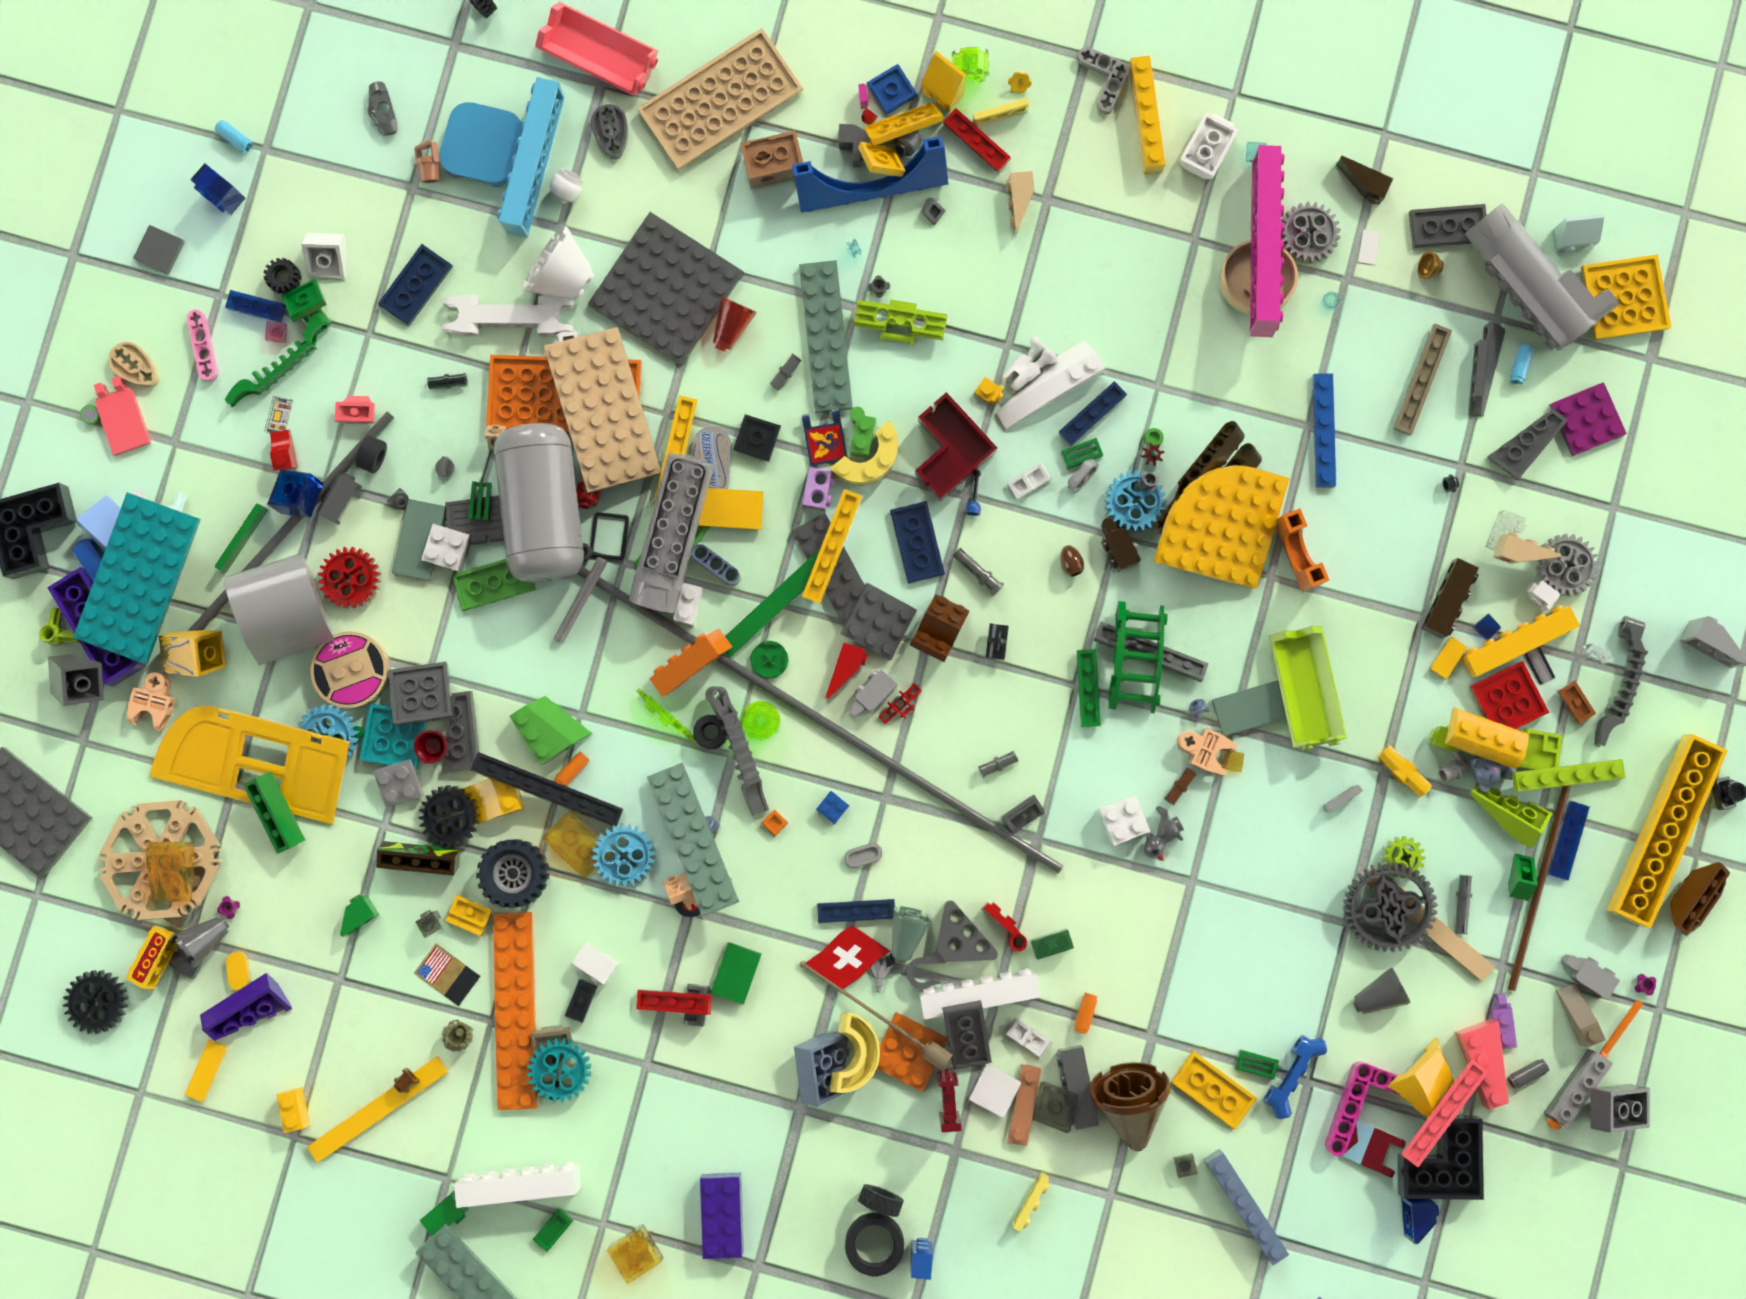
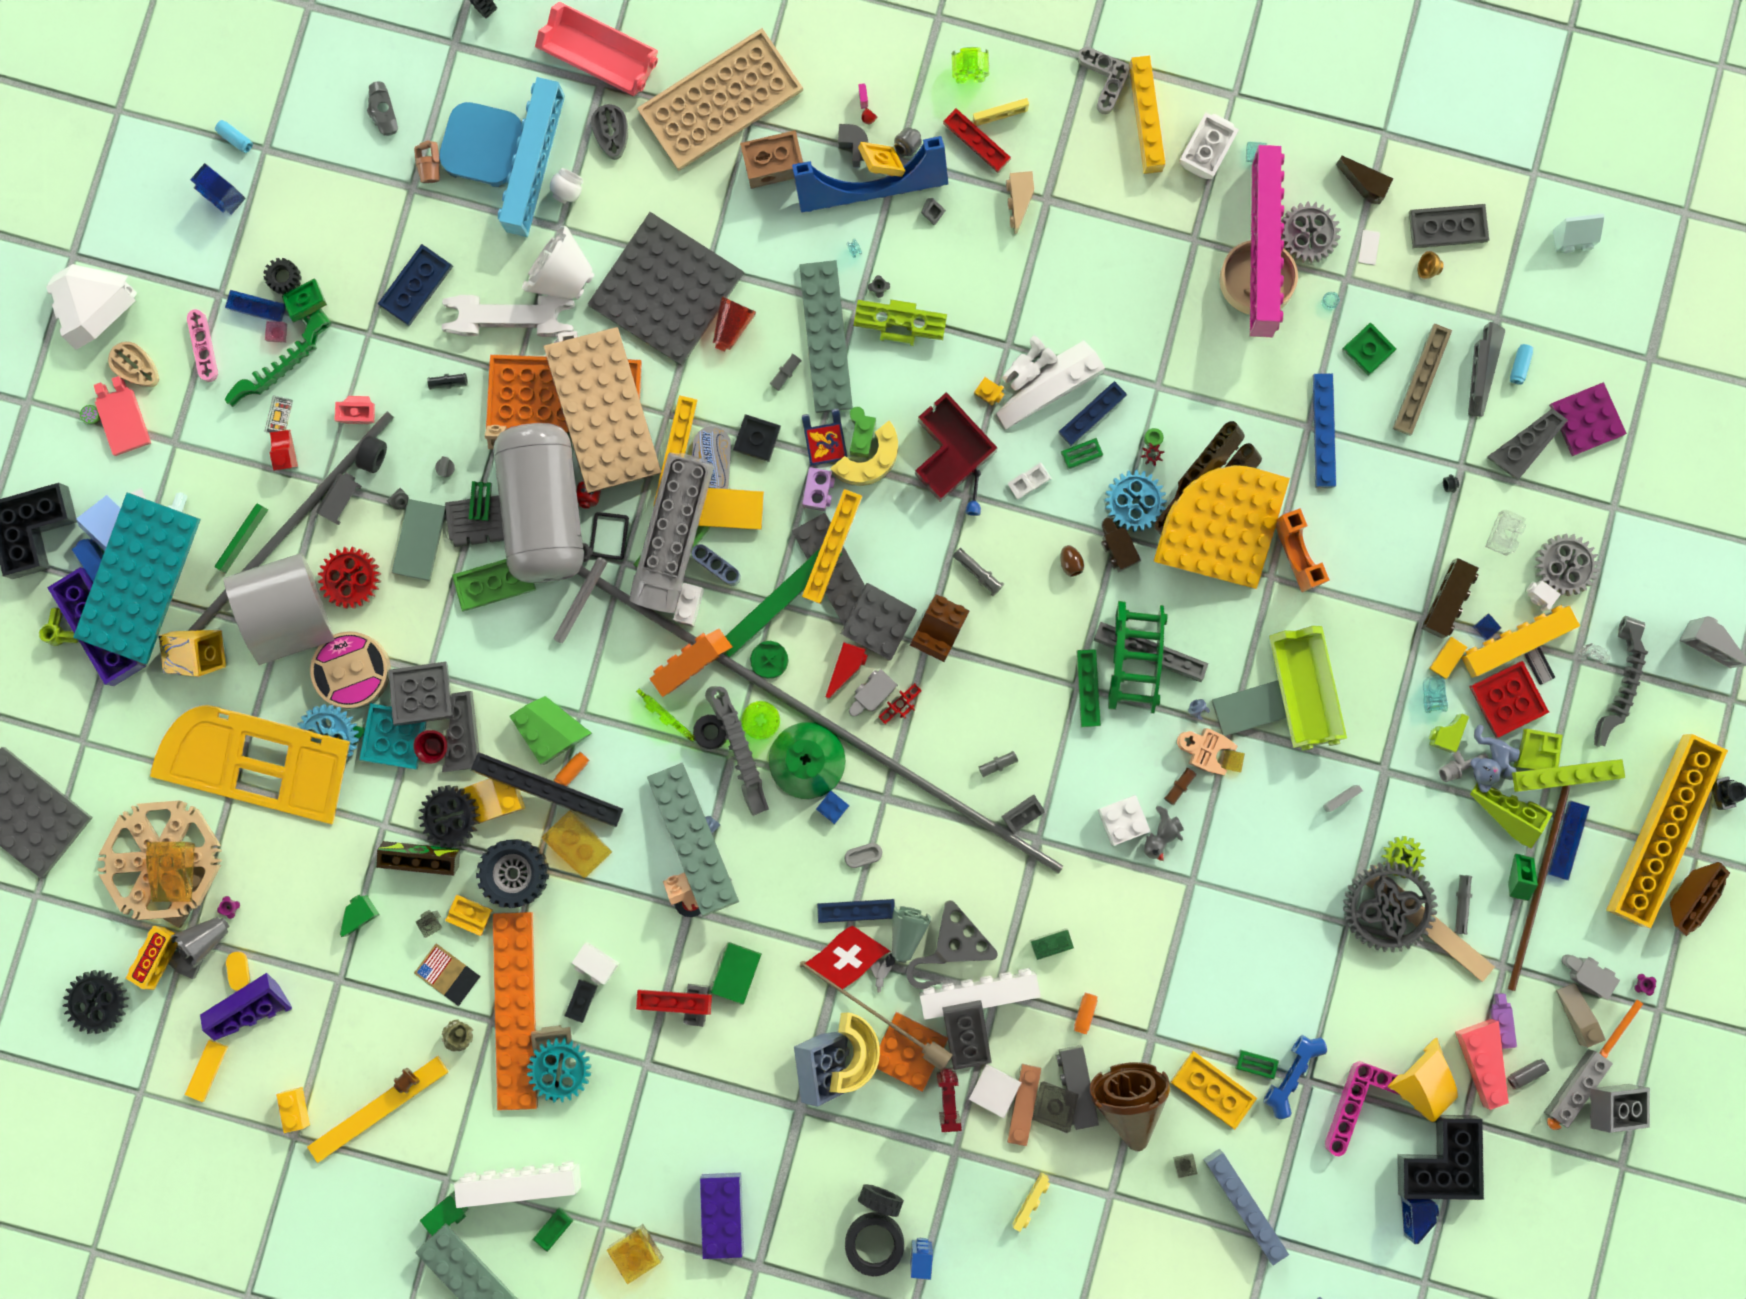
(75, 679): dark grey slope -> none
(88, 301): none -> white panel
(154, 693): light nougat piece -> none
(159, 249): dark grey tile -> none
(274, 812): green brick -> none
(295, 493): clear blue brick -> none
(325, 255): white slope -> none
(398, 783): light grey plate -> none
(445, 547): white plate -> none
(611, 867): medium azure gear -> none
(774, 822): orange tile -> none
(815, 777): none -> green cone
(892, 89): blue tile -> none
(903, 123): yellow tile -> none
(917, 542): dark blue tile -> none
(943, 82): yellow slope -> none
(997, 641): black hips -> none
(1008, 923): red plate -> none
(1019, 82): yellow plant -> none
(1028, 1037): white slope -> none
(1086, 471): light grey plate -> none
(1148, 476): dark grey plate -> none
(1369, 348): none -> green tile
(1369, 1147): dark red flag -> none
(1382, 994): dark grey cone -> none
(1404, 771): yellow piece -> none
(1435, 696): none -> clear light blue piece
(1444, 1113): coral plate -> none
(1486, 738): yellow container -> none
(1516, 550): tan slope -> none
(1551, 300): light grey piece -> none
(1576, 702): dark orange plate -> none
(1640, 295): yellow plate -> none

